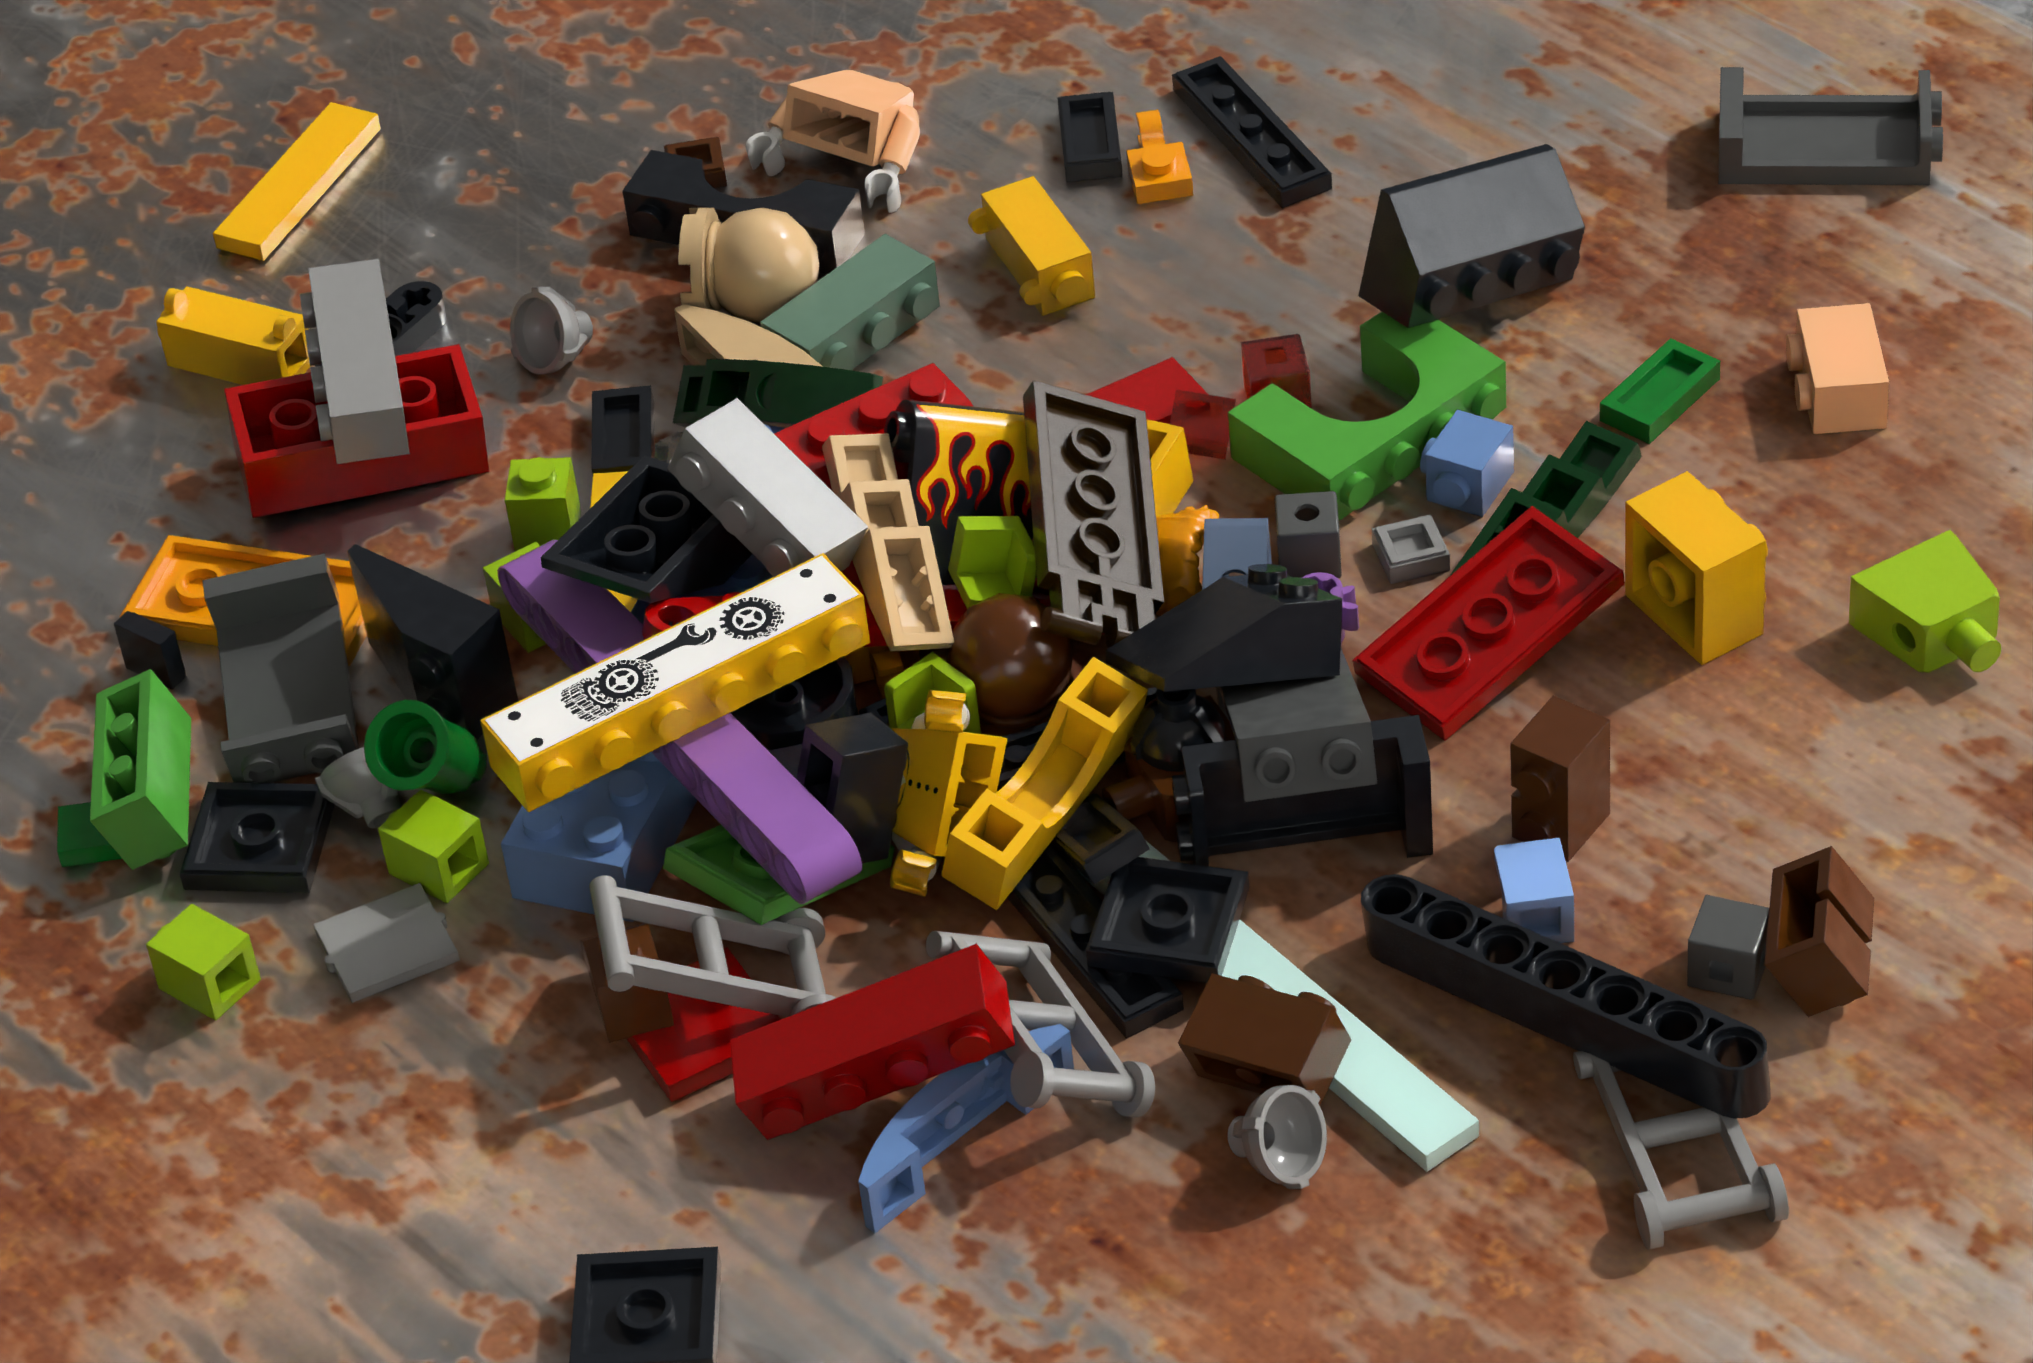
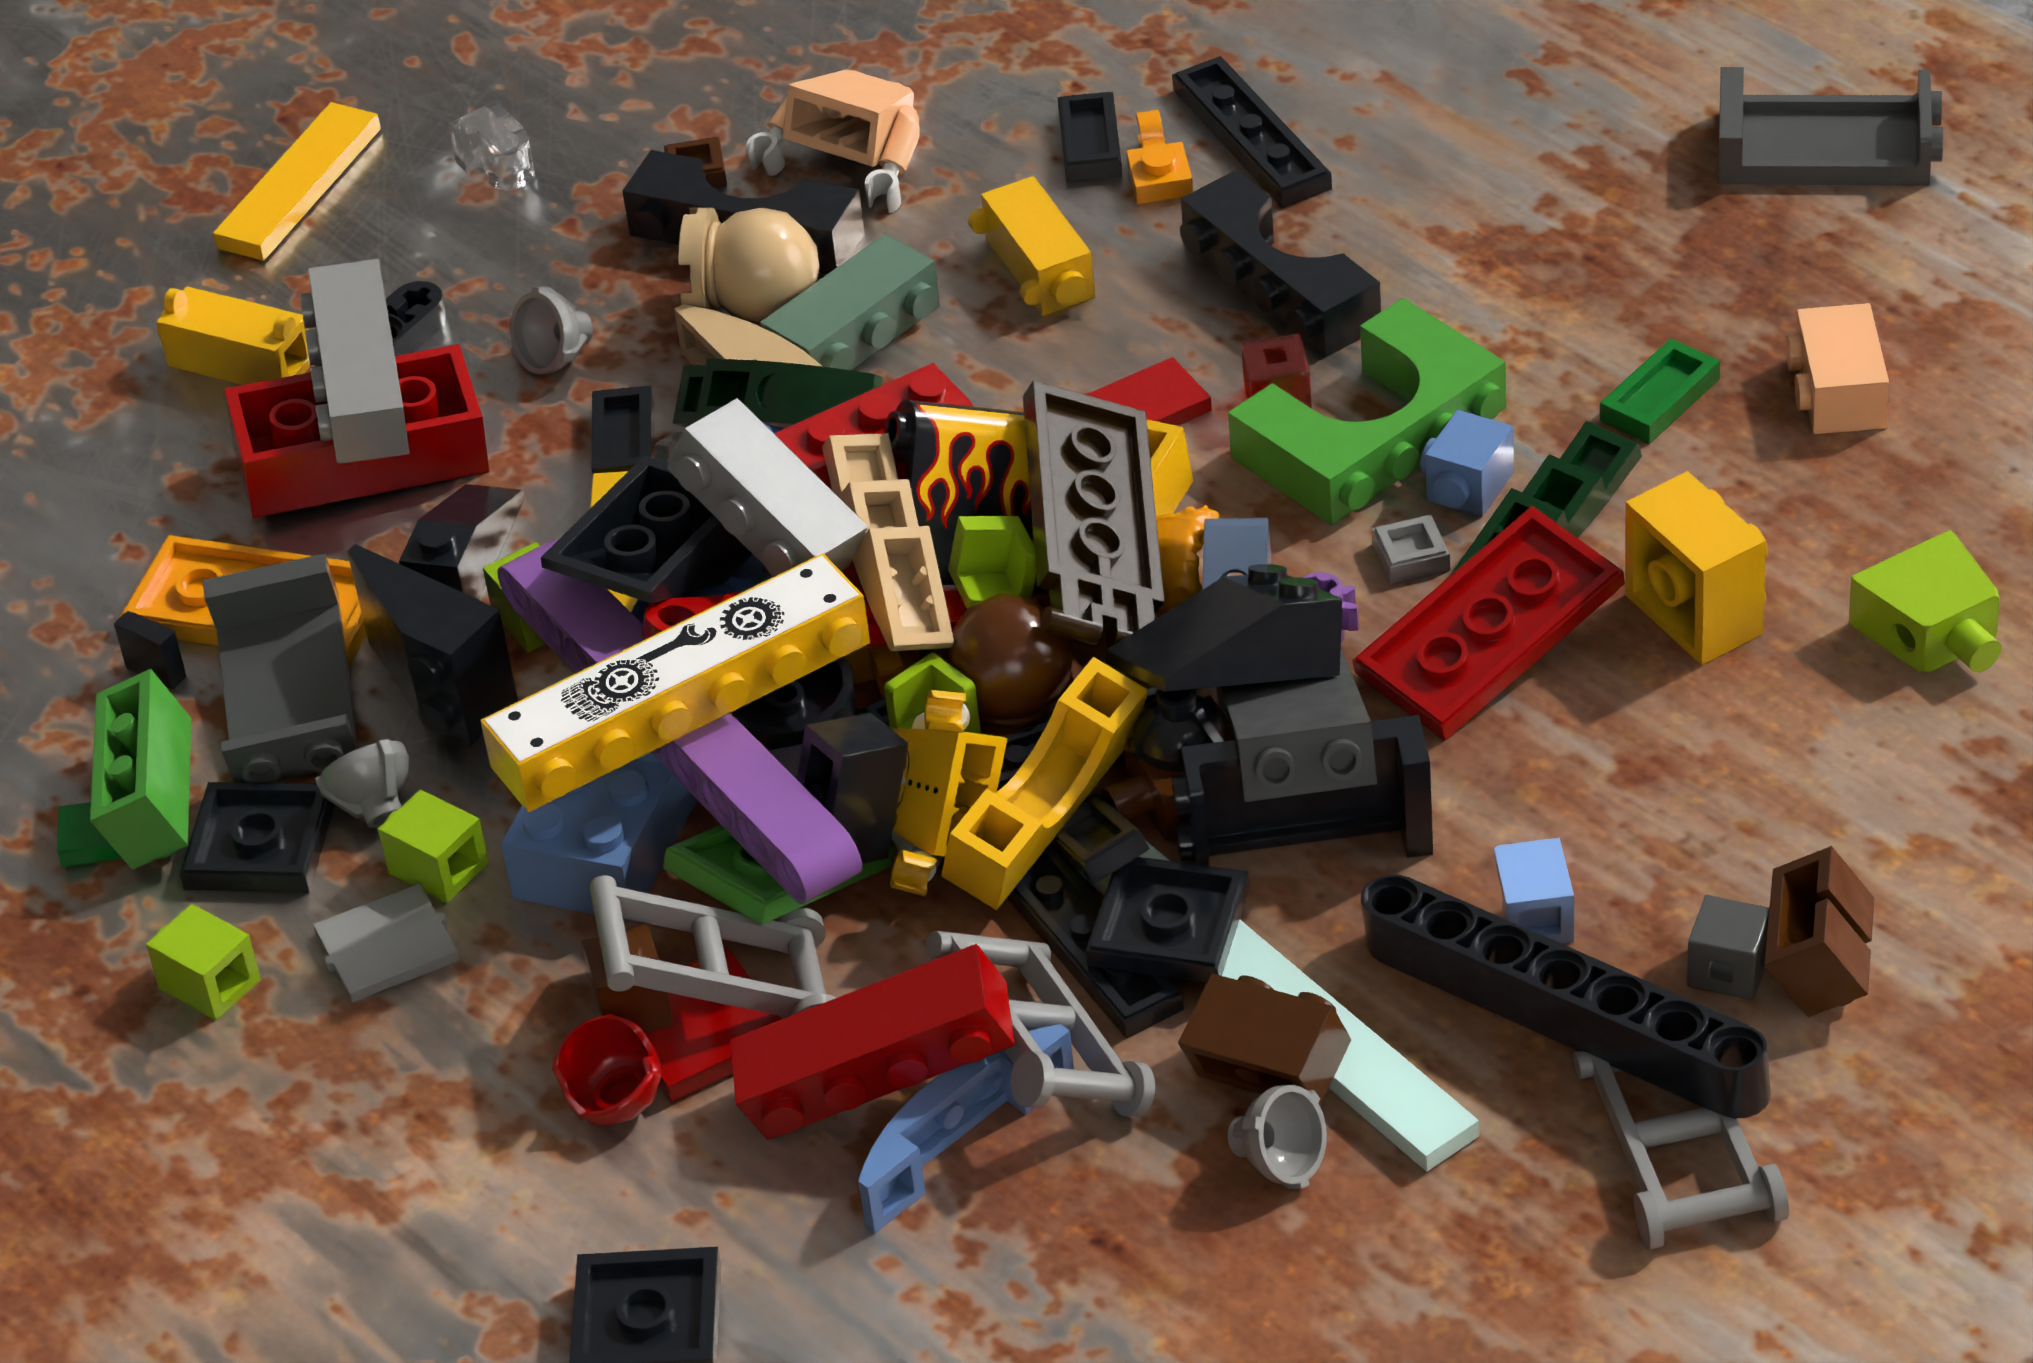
(419, 749): green plant -> none
(463, 536): none -> black slope
(496, 144): none -> clear leg
(541, 500): lime brick -> none
(607, 1070): none -> red hair
(1203, 422): clear red tile -> none
(1308, 533): dark grey piece -> none
(1314, 297): none -> black arch
(1472, 237): black slope -> none
(1561, 775): reddish brown piece -> none

